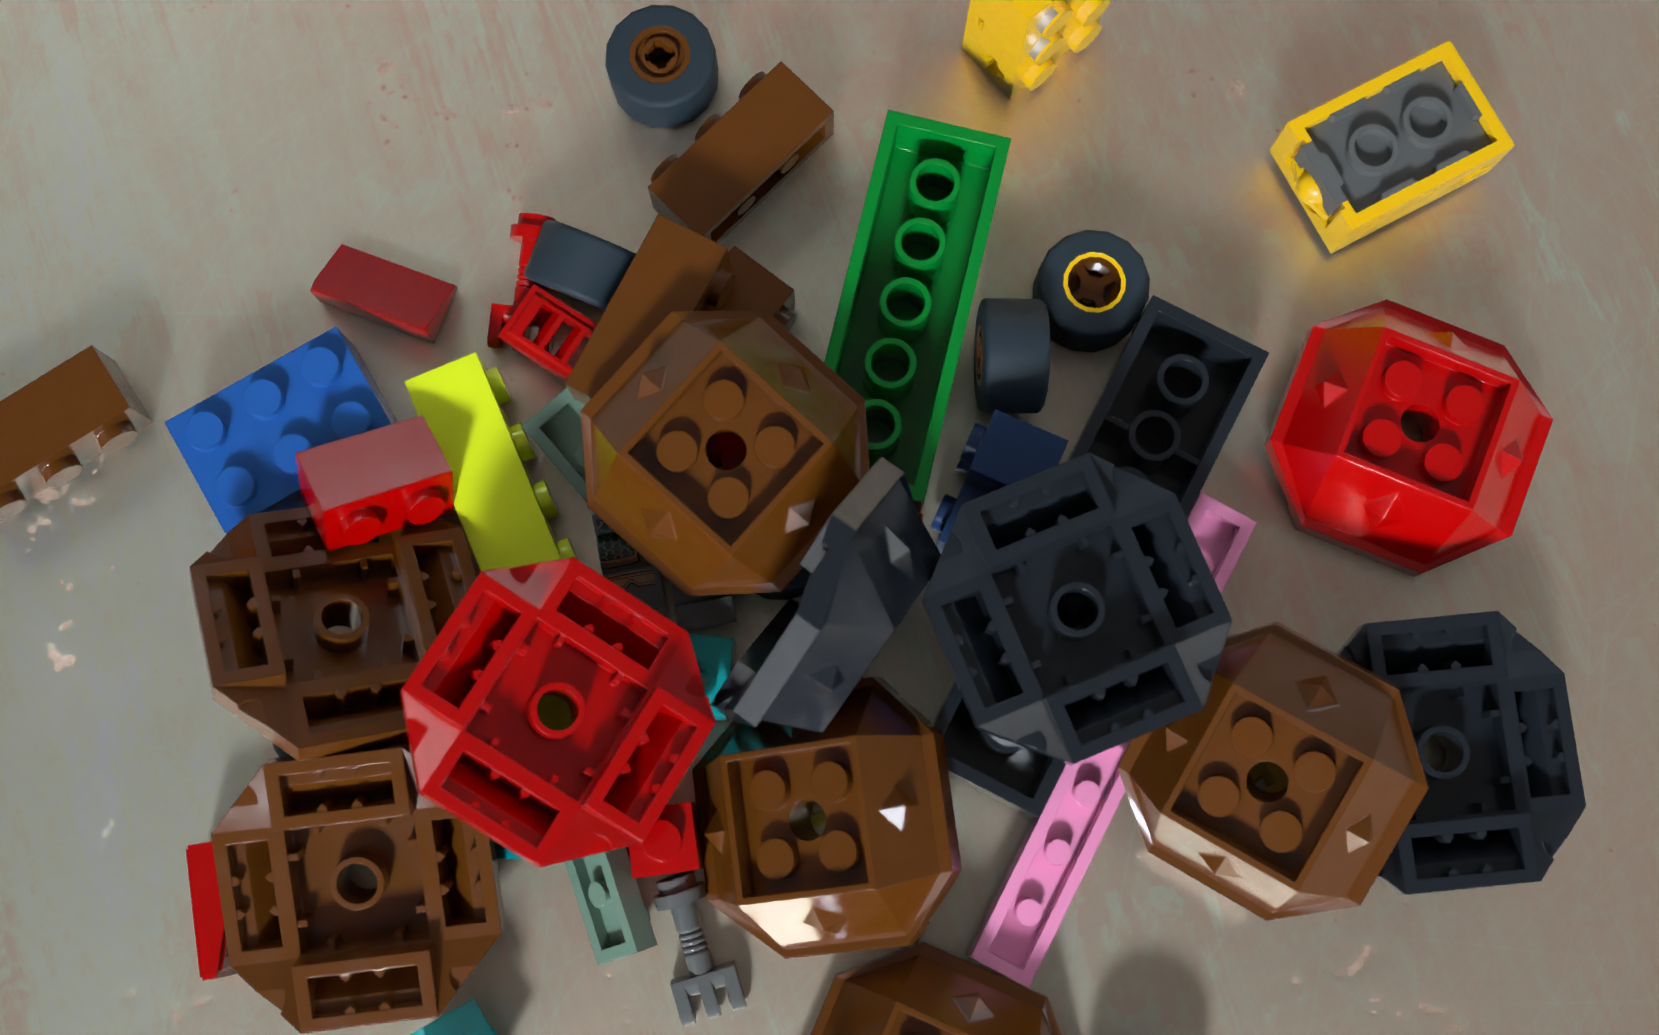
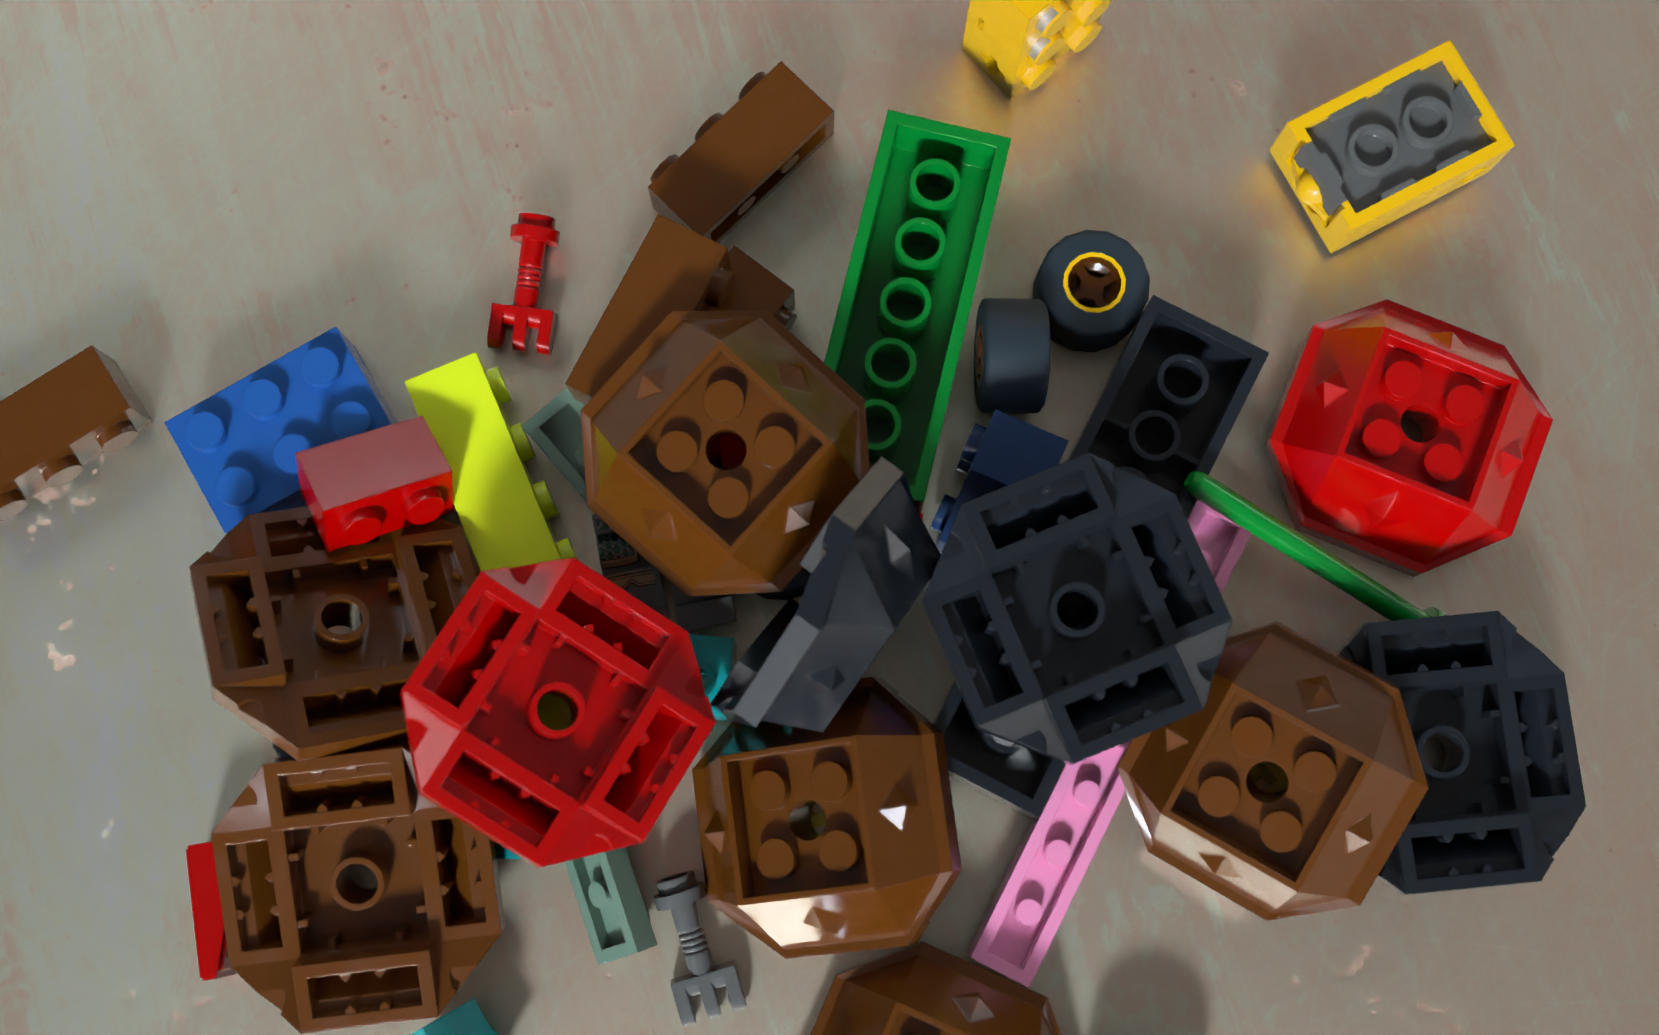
(384, 292): red slope -> none
(535, 350): red slope -> none
(577, 264): black wheel -> none
(667, 90): black wheel -> none
(670, 845): red brick -> none
(1302, 549): none -> green bar

